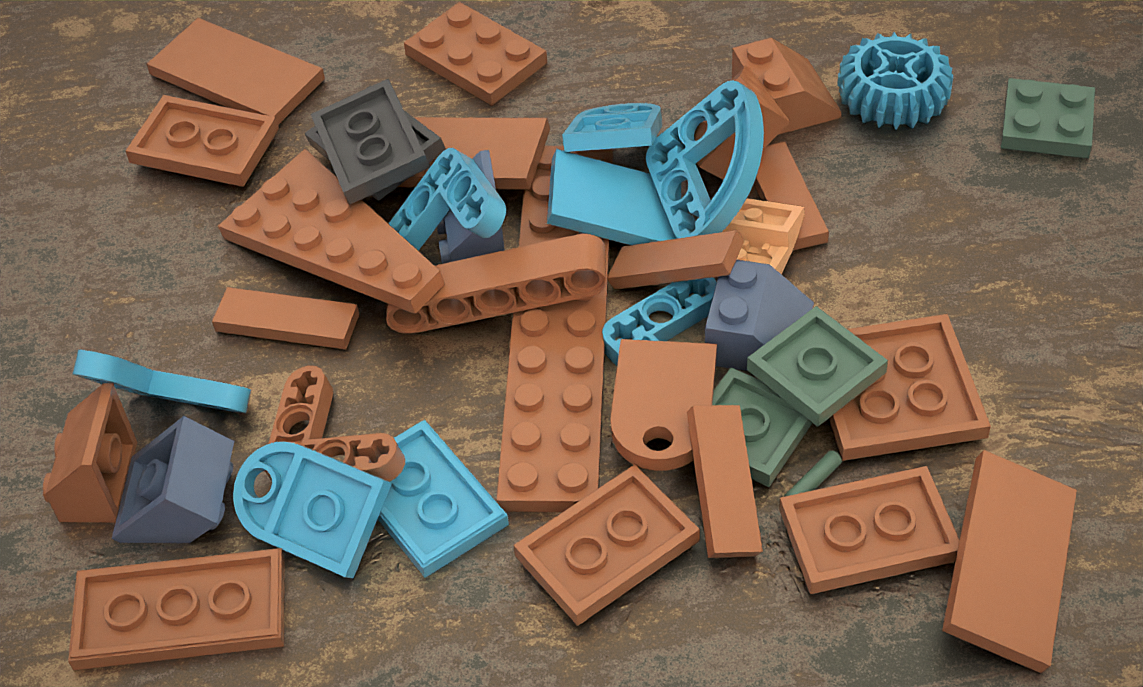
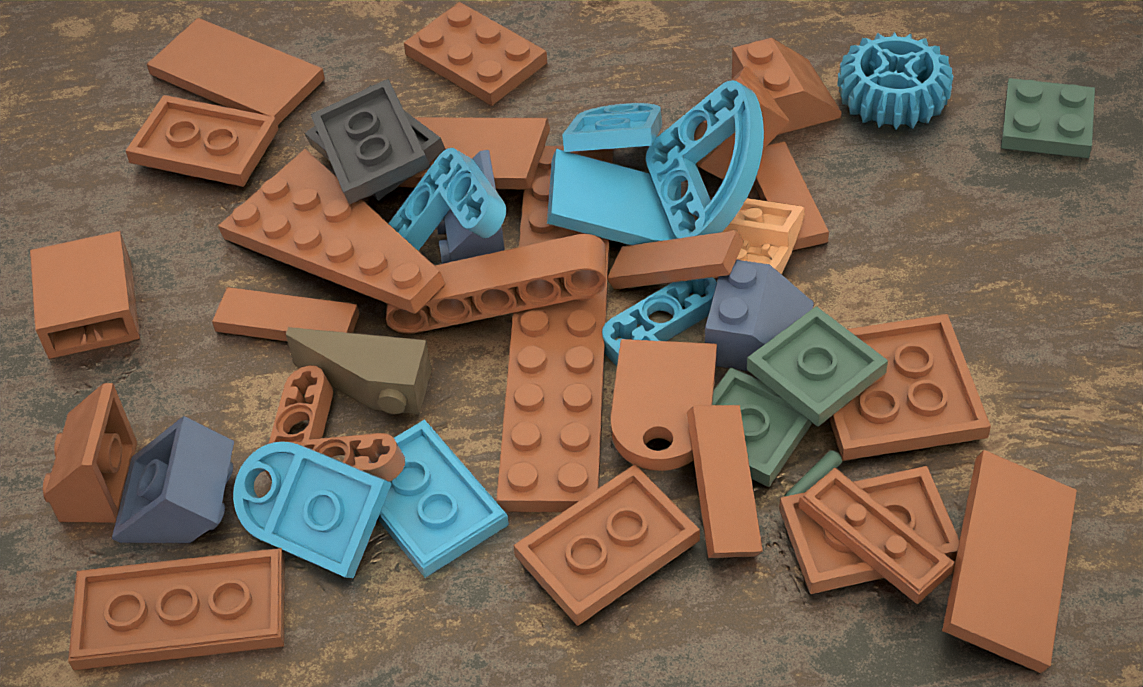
(84, 295): none -> nougat brick
(147, 382): medium azure beam -> none
(372, 369): none -> dark tan slope
(876, 535): none -> nougat tile

